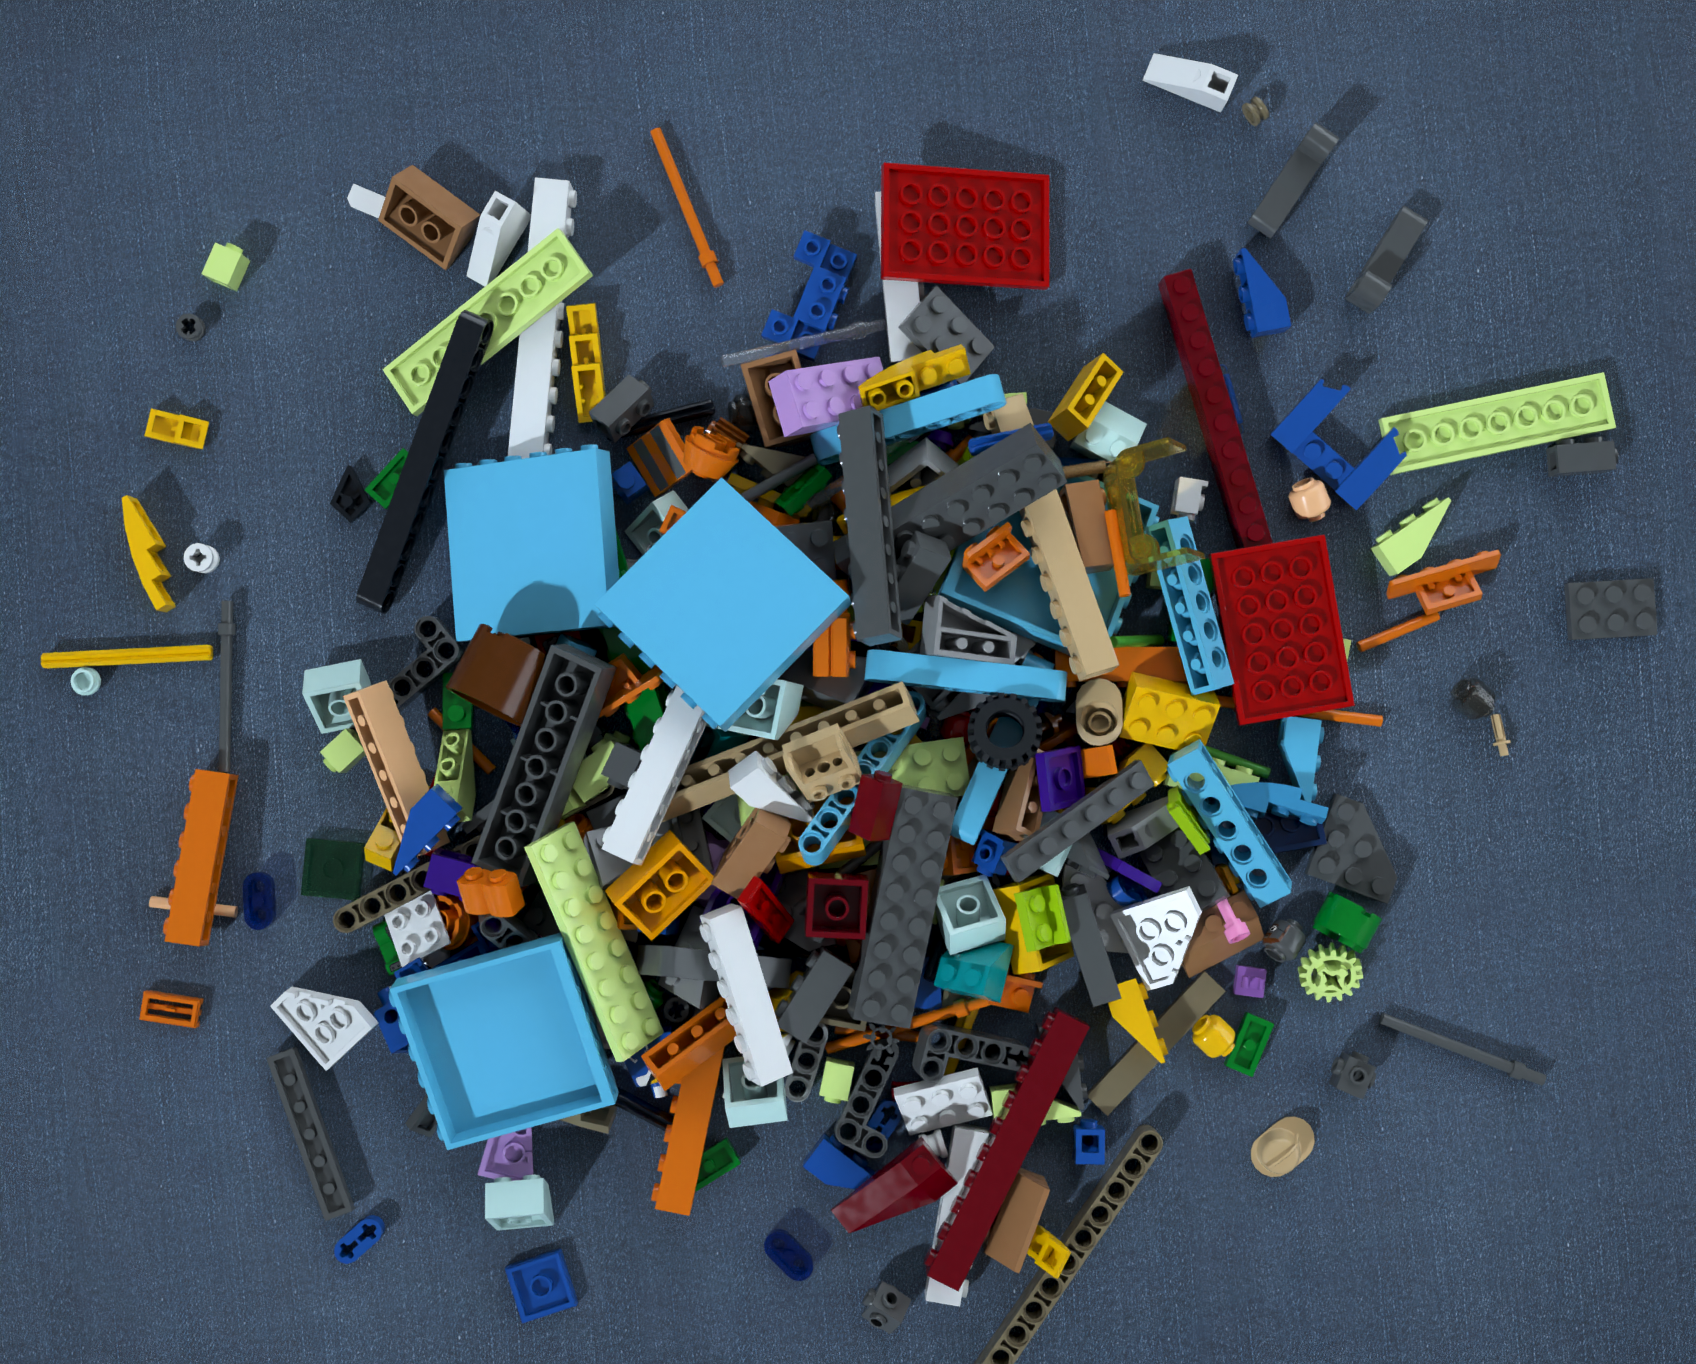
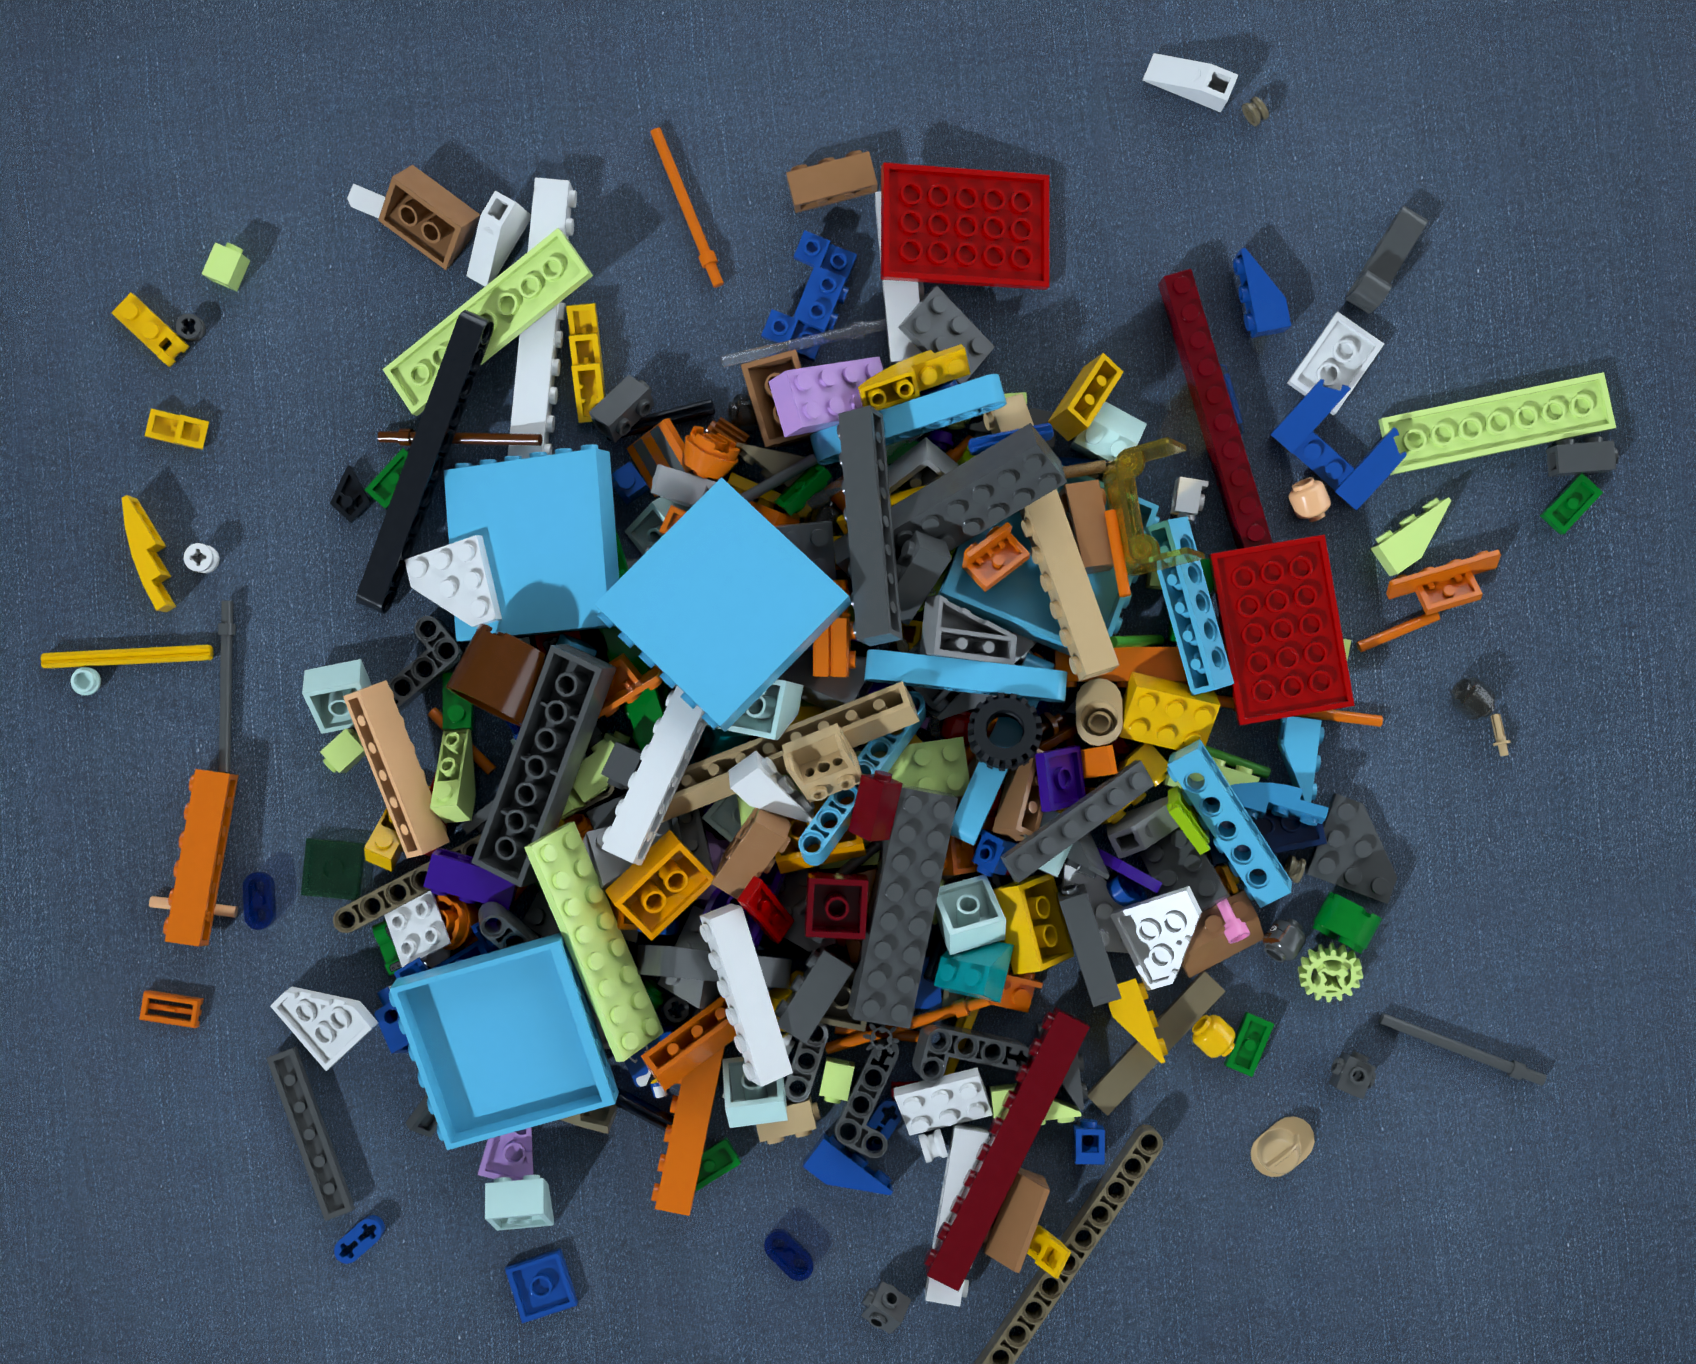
(149, 329): none -> yellow plate
(406, 436): none -> reddish brown bar
(425, 821): blue slope -> none
(457, 580): none -> white plate
(490, 892): orange brick -> none
(679, 485): none -> light grey slope
(801, 1122): none -> tan brick
(831, 181): none -> medium nougat brick
(899, 1187): dark red wedge -> none
(1042, 917): lime bracket -> none
(1249, 981): medium lavender tile -> none
(1293, 180): dark grey beam -> none
(1295, 868): none -> dark tan bush
(1338, 357): none -> white plate
(1571, 504): none -> green plate
(1610, 609): dark grey plate -> none

